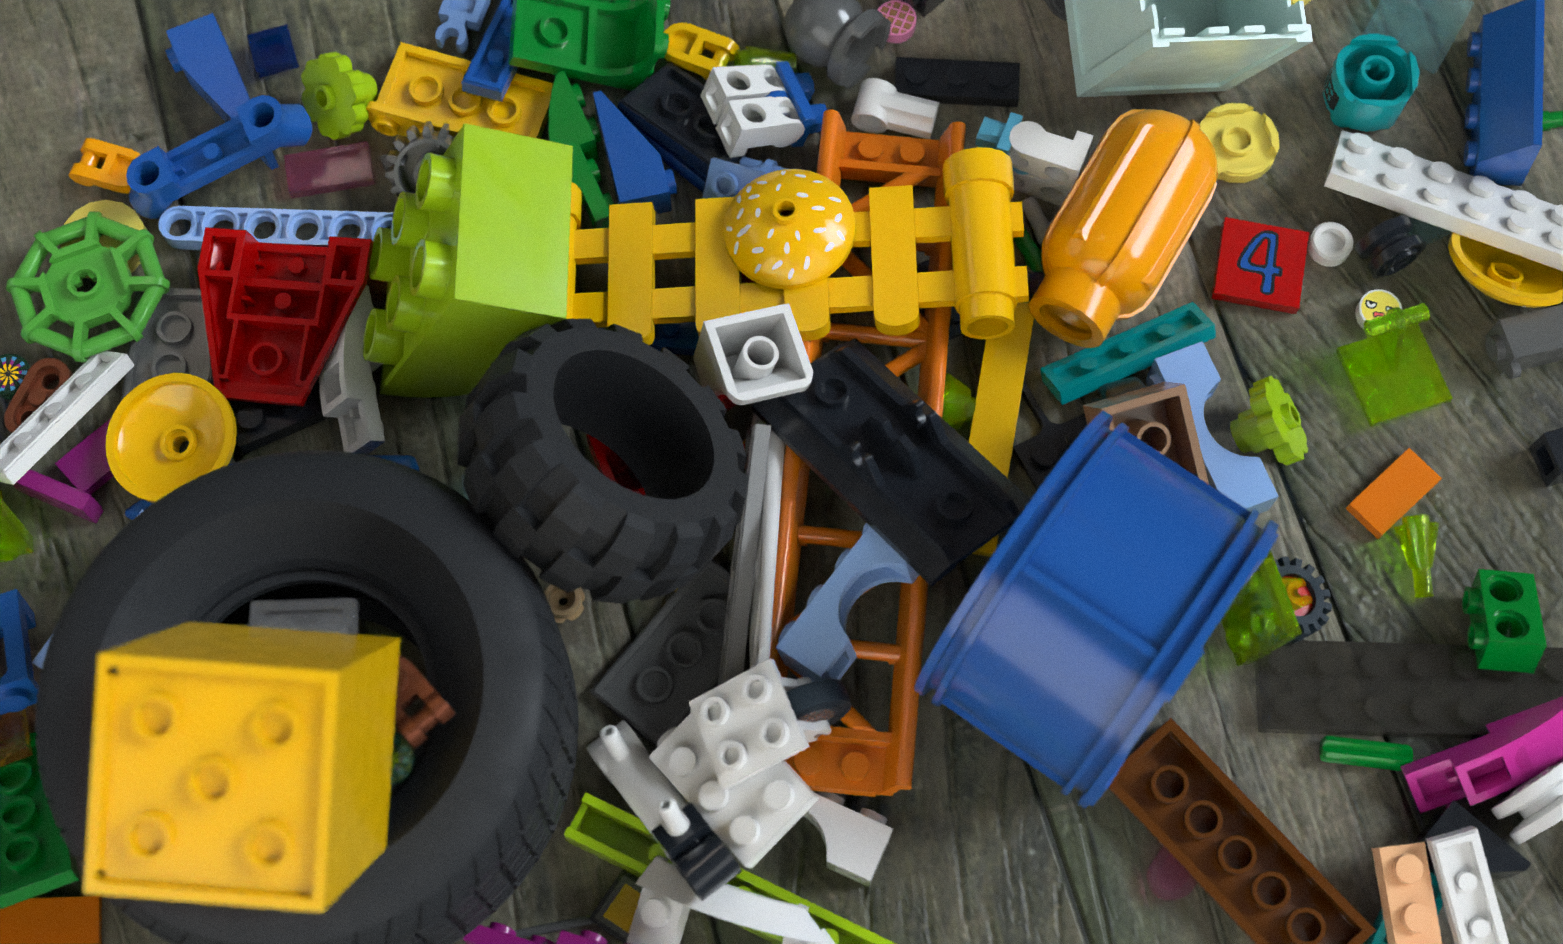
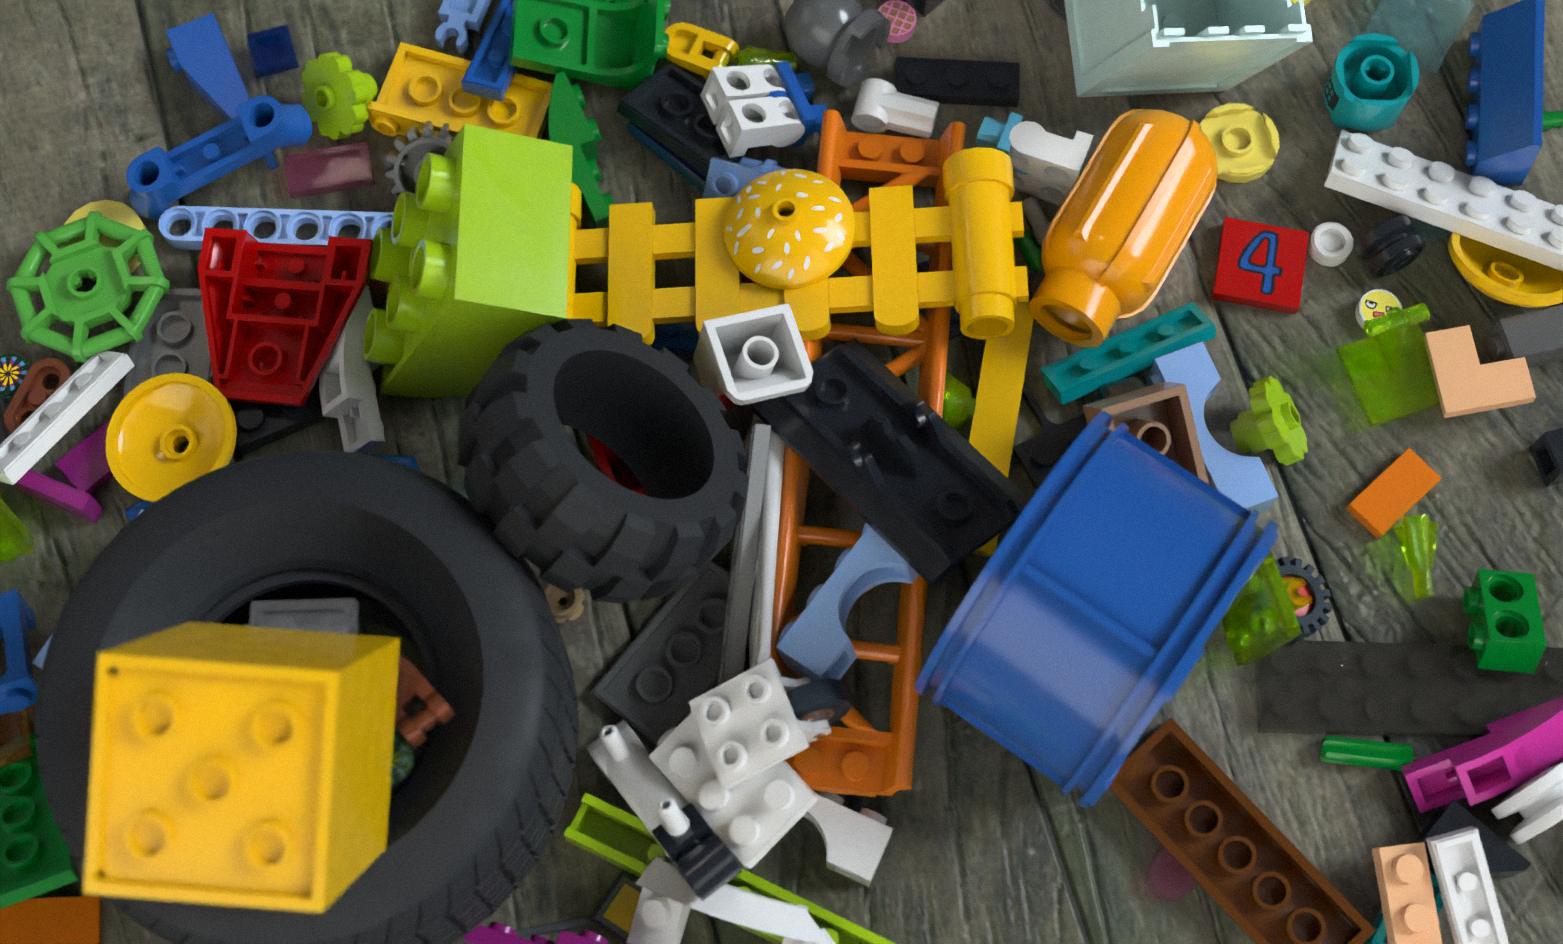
(114, 170): light orange plate -> none
(632, 160): blue slope -> none
(1471, 387): none -> light nougat tile

